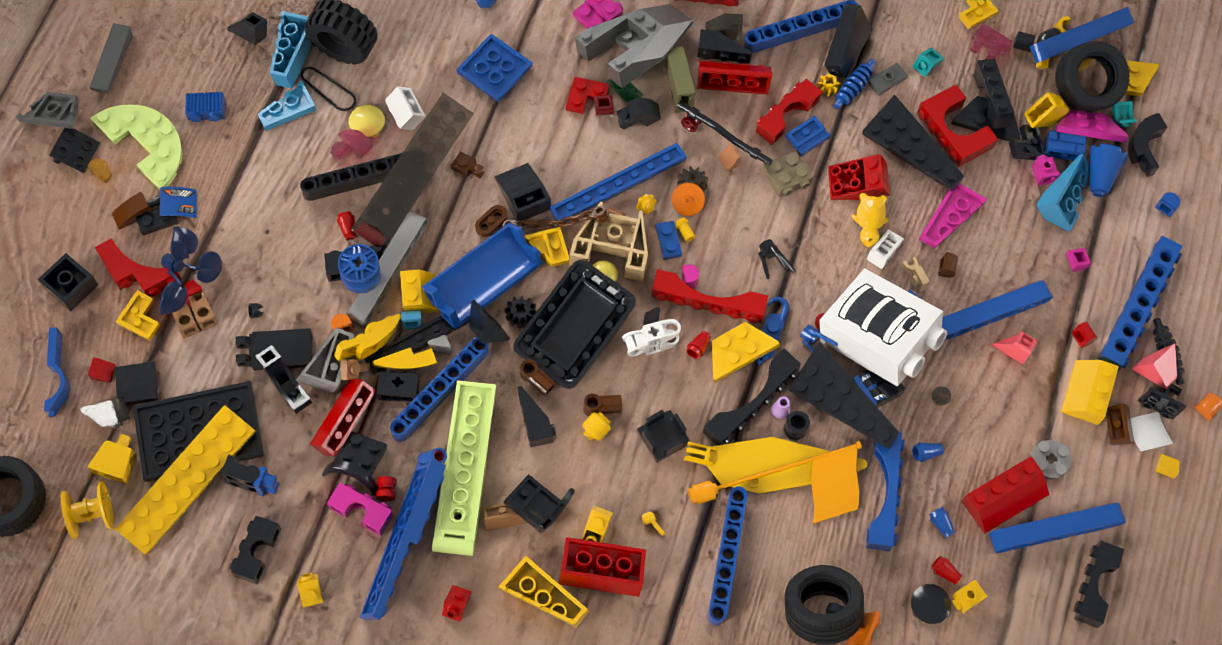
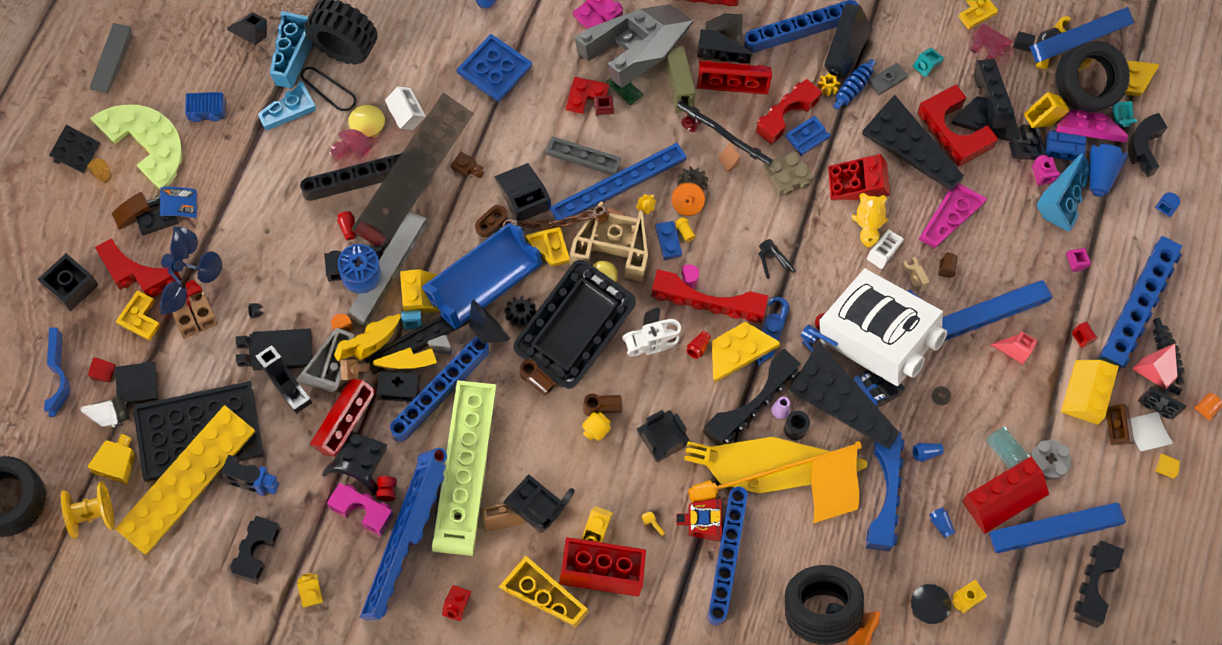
(53, 110): dark grey wing -> none
(536, 421): black slope -> none
(583, 156): none -> dark grey plate
(639, 110): black brick -> none
(702, 520): none -> torso
(944, 569): red cone -> none
(1007, 447): none -> clear light blue slope

